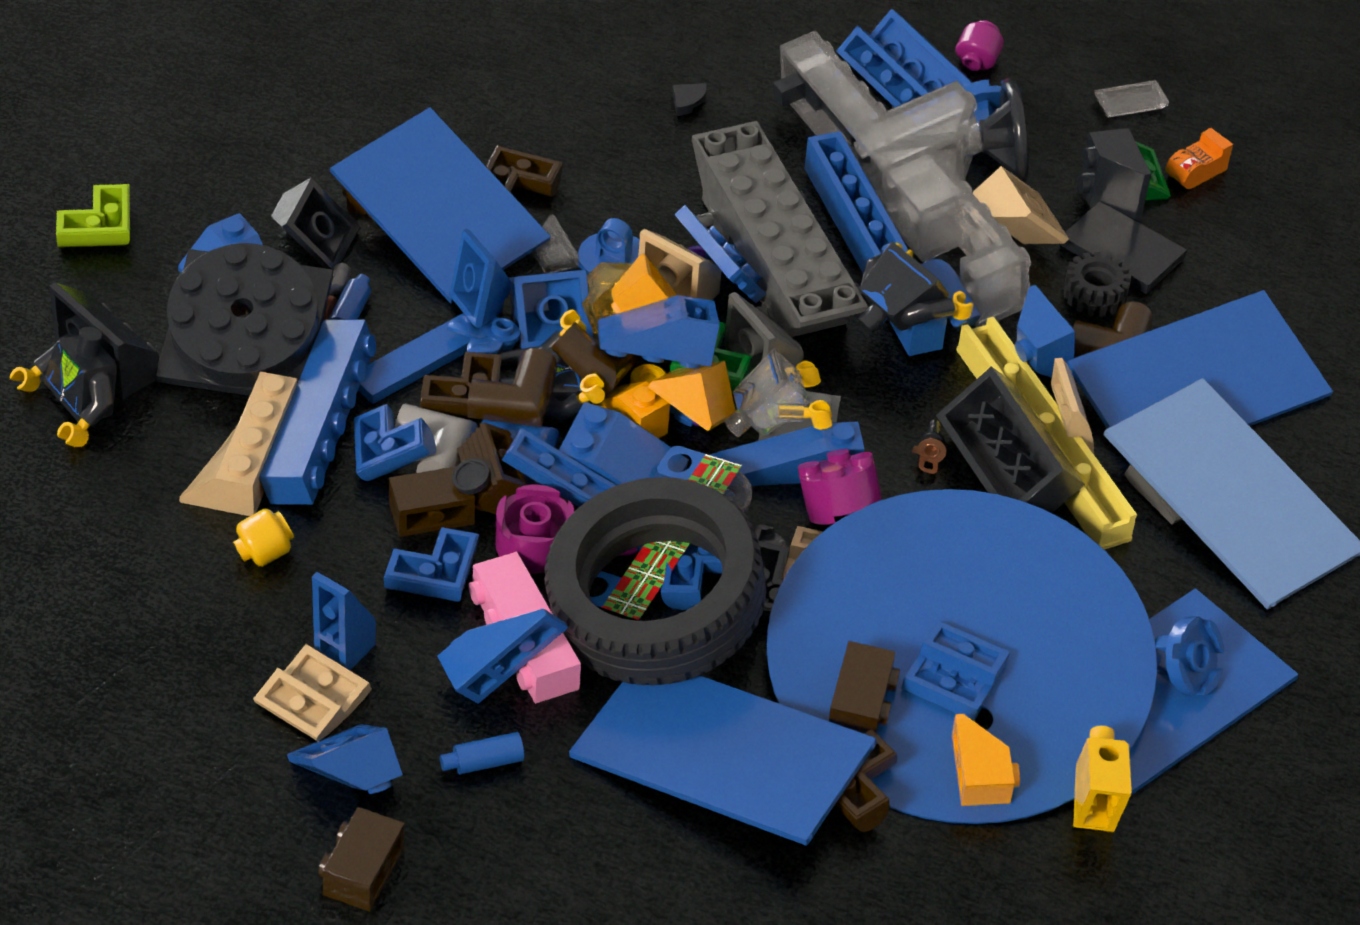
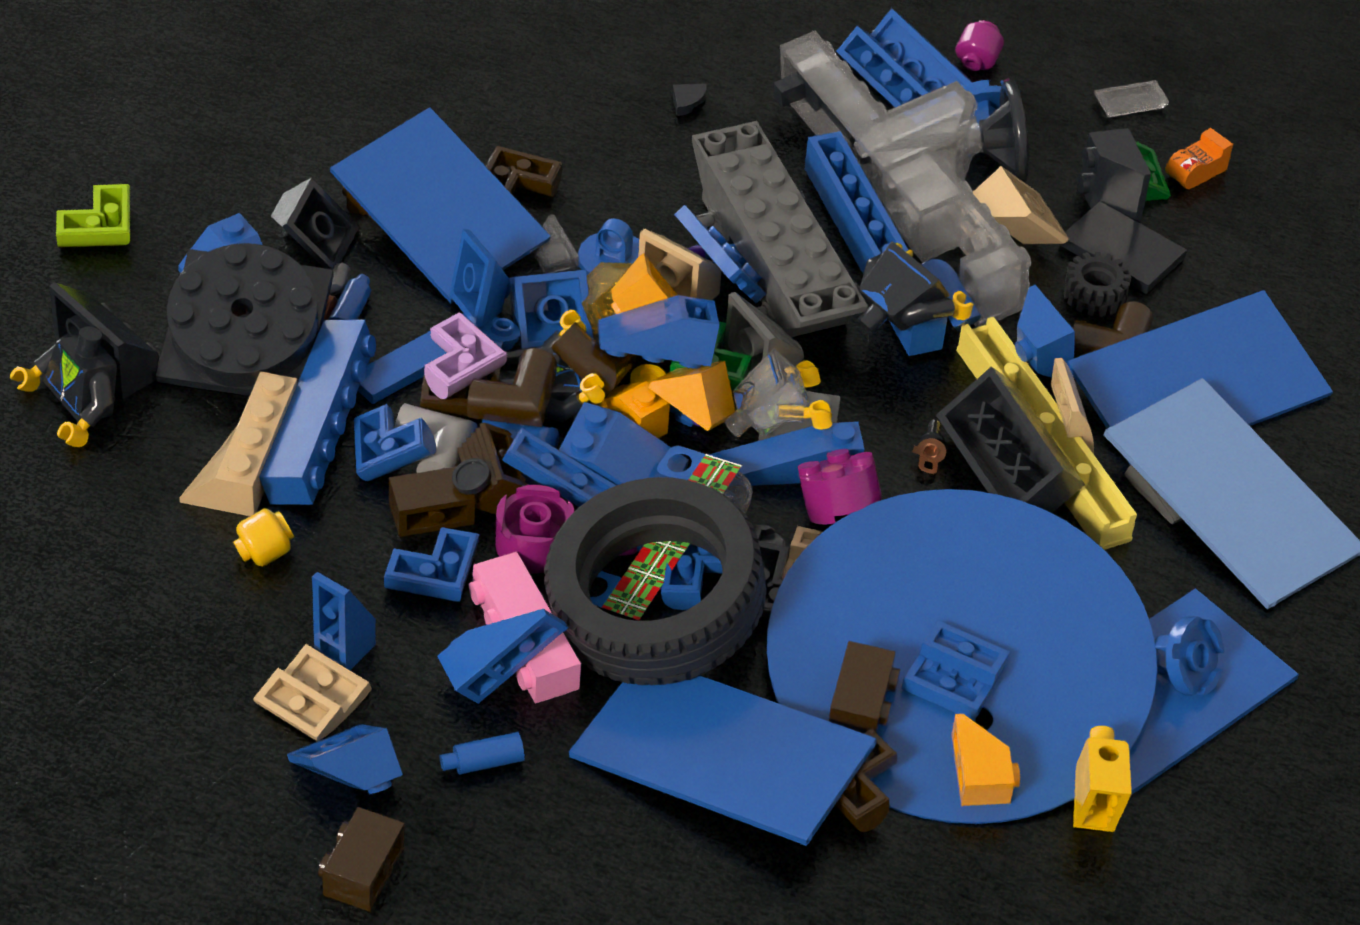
(467, 358): none -> lavender brick

